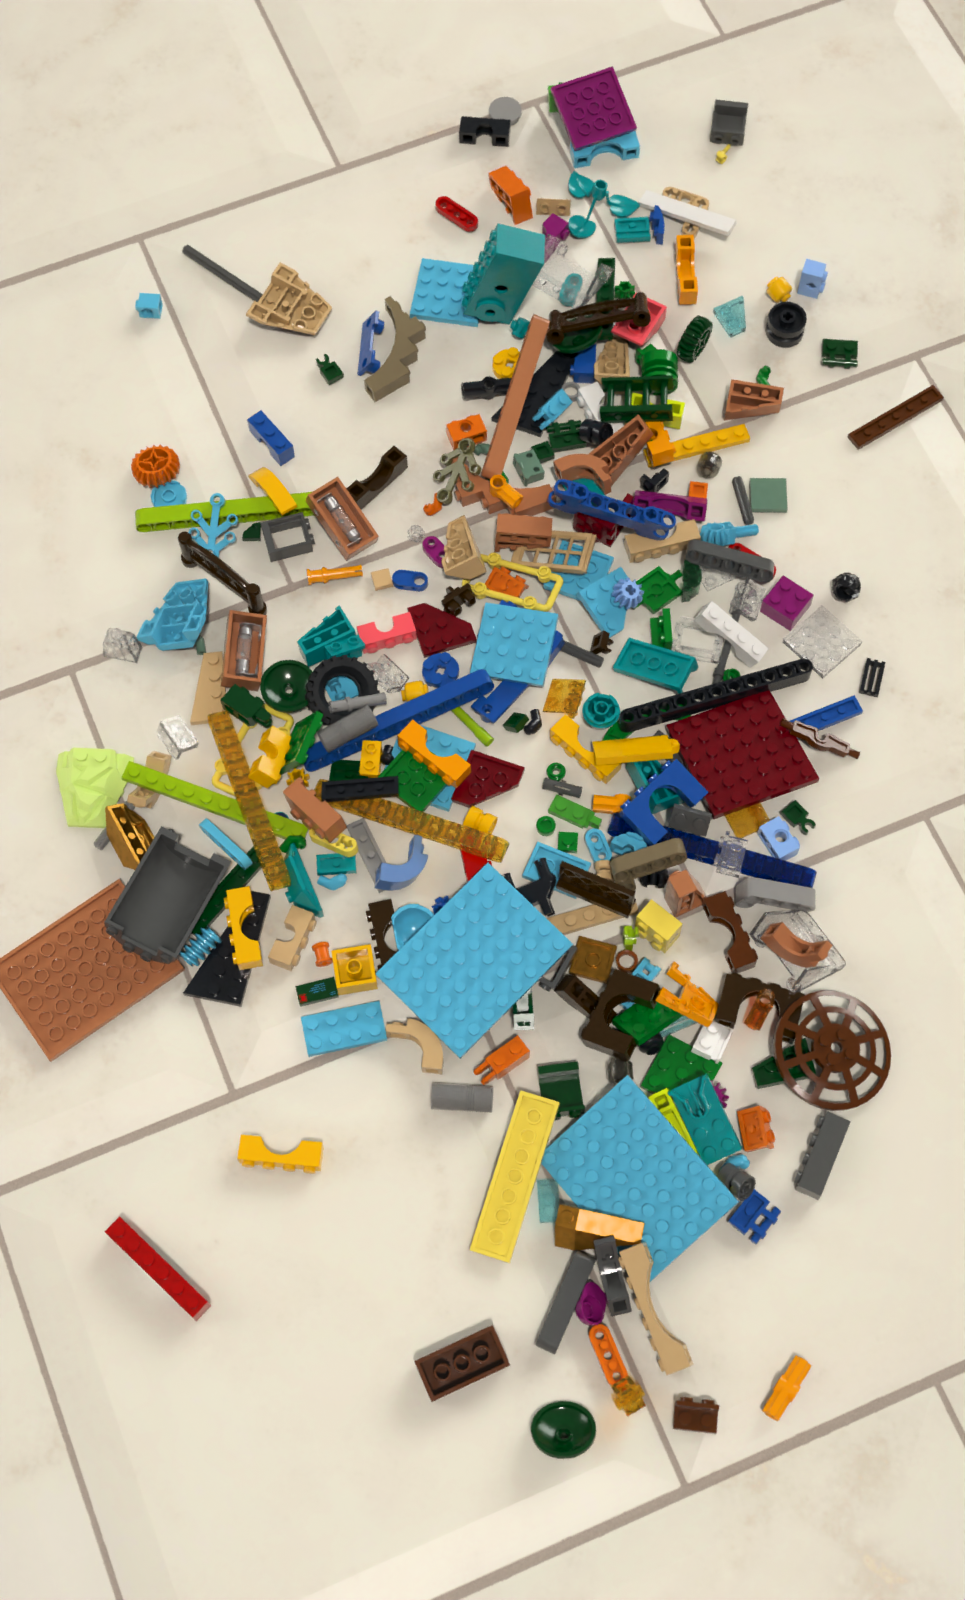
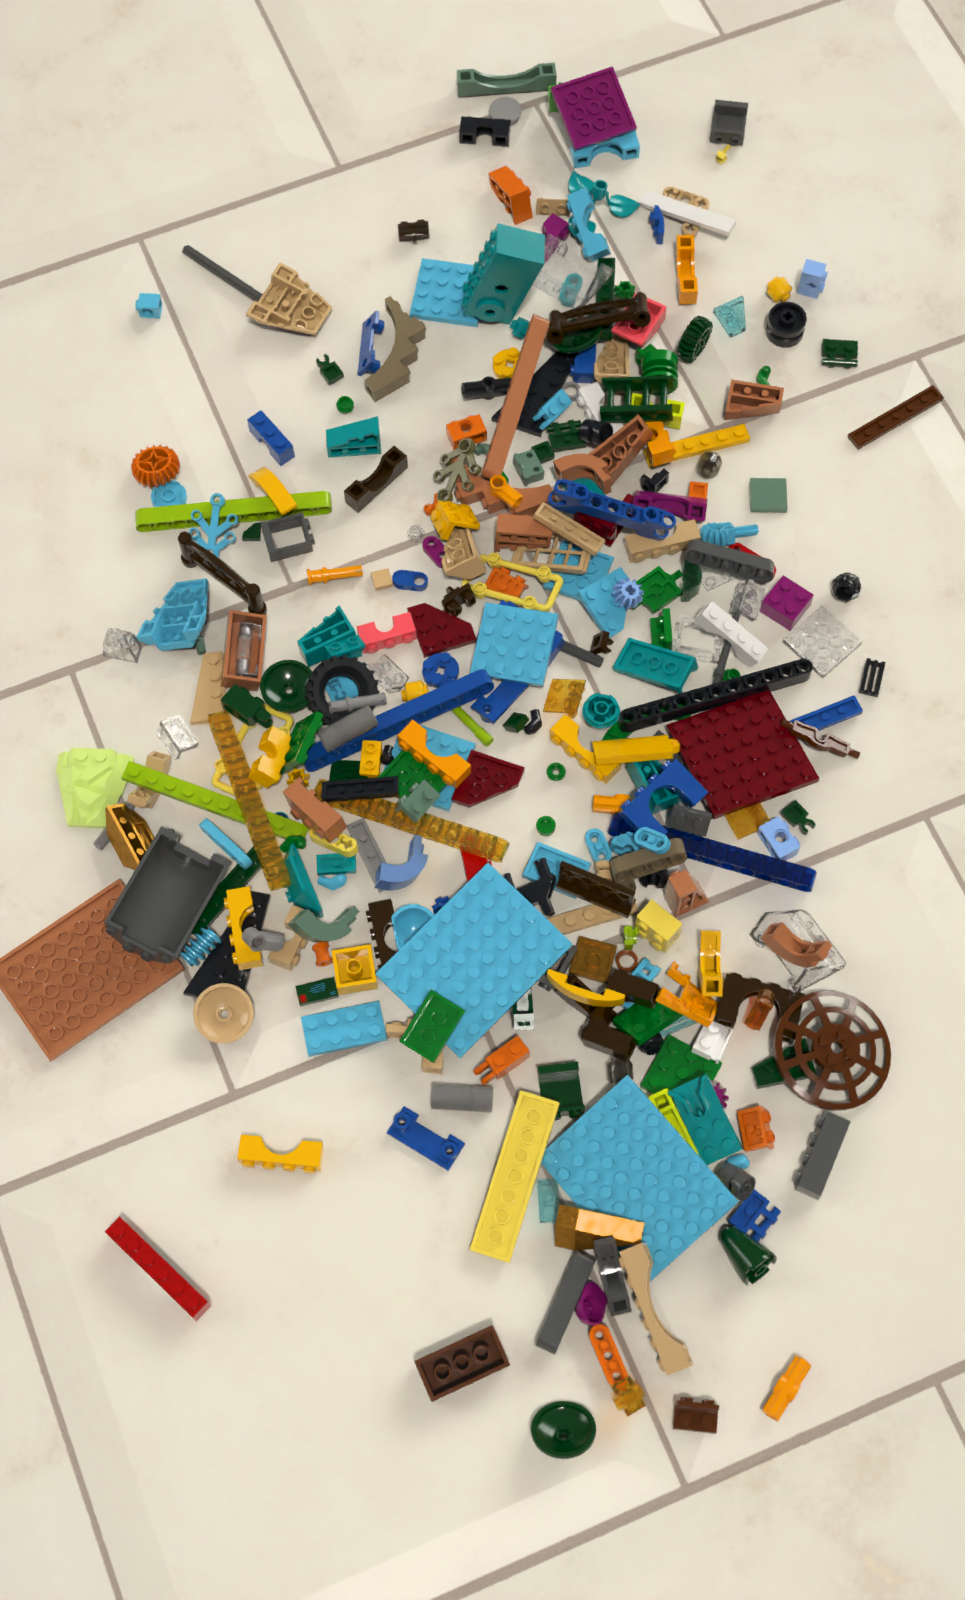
(216, 1000): none -> tan dish
(262, 940): none -> light grey piece
(313, 930): none -> sand green arch
(342, 518): nougat piece -> none
(345, 404): none -> green plate
(354, 439): none -> teal wedge
(413, 231): none -> dark brown hips
(418, 801): none -> sand green bracket
(423, 1140): none -> blue brick
(432, 1026): none -> green plate
(449, 514): none -> yellow bracket
(454, 209): red plate -> none
(472, 82): none -> sand green arch
(477, 820): yellow wheel -> none
(549, 784): dark grey pin -> none
(568, 842): green plate -> none
(569, 528): none -> tan plate
(573, 813): bright green hinge -> none
(584, 996): none -> yellow slope
(595, 243): none -> medium azure arch
(632, 229): teal plate -> none
(653, 842): none -> medium azure plate
(709, 963): none -> yellow arch
(720, 910): reddish brown arch -> none
(731, 856): clear bracket -> none
(743, 500): dark grey axle -> none
(746, 1254): none -> dark green cone
(775, 894): light grey beam -> none

